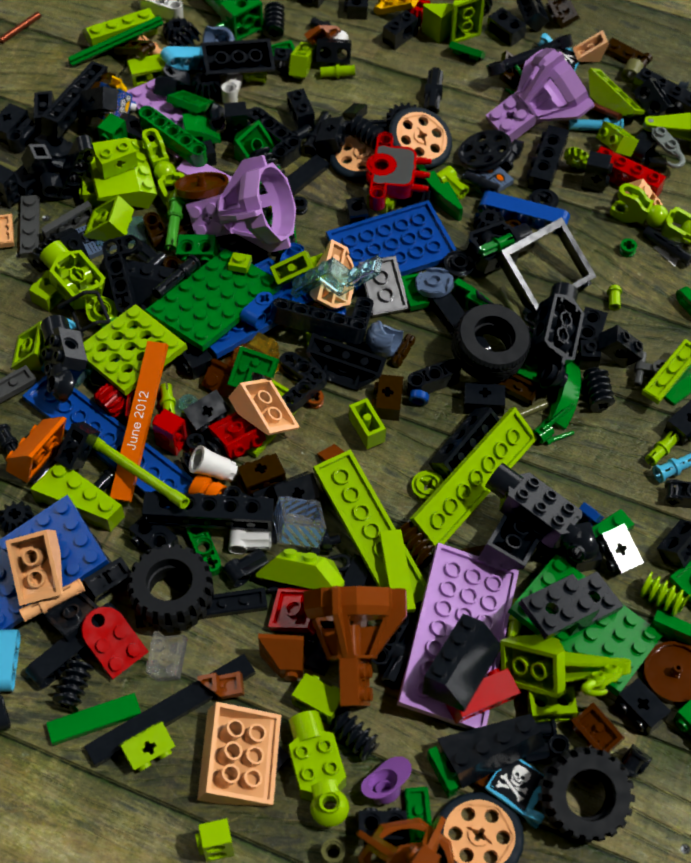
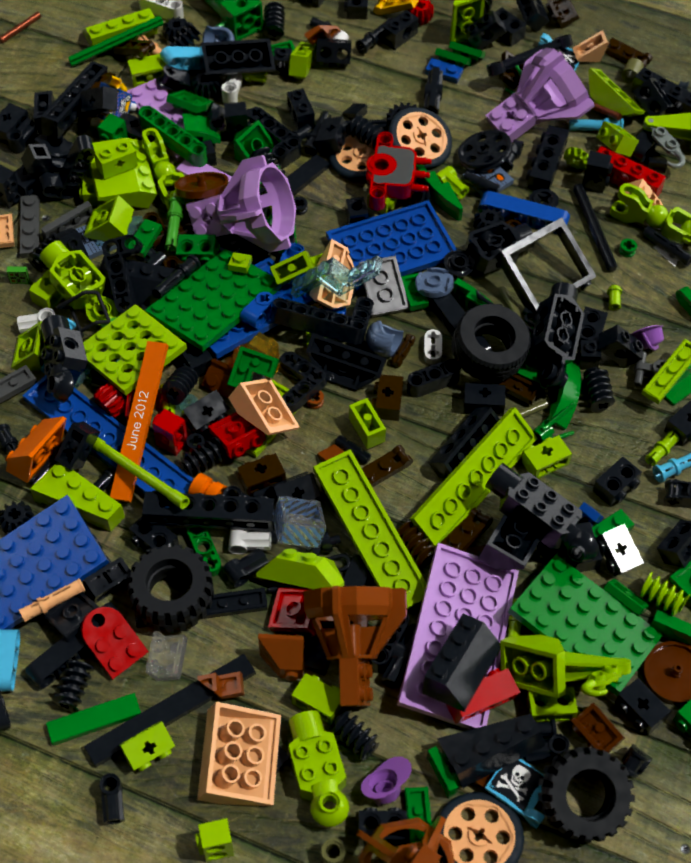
(18, 275): none -> bright green tile
(27, 321): none -> white piece
(36, 566): light nougat slope -> none
(112, 800): none -> black piece
(147, 234): none -> green plate
(164, 85): black slope -> none
(179, 385): none -> black piece
(212, 464): white plant -> none
(337, 71): lime pin -> none
(364, 456): none -> black axle
(370, 38): none -> black pin
(386, 466): none -> dark brown plate
(396, 564): lime tile -> none
(418, 397): blue tile -> none
(425, 477): lime gear -> none
(428, 347): none -> white beam
(437, 20): lime slope -> none
(450, 71): none -> blue plate
(459, 59): none -> green plate
(468, 531): none -> dark brown plate
(485, 30): none -> black brick
(496, 245): green axle -> none
(546, 457): none -> lime brick
(570, 604): black bracket -> none
(595, 227): none -> black axle
(614, 479): none -> black brick
(626, 597): none -> green plate
(650, 336): none -> medium lavender piece

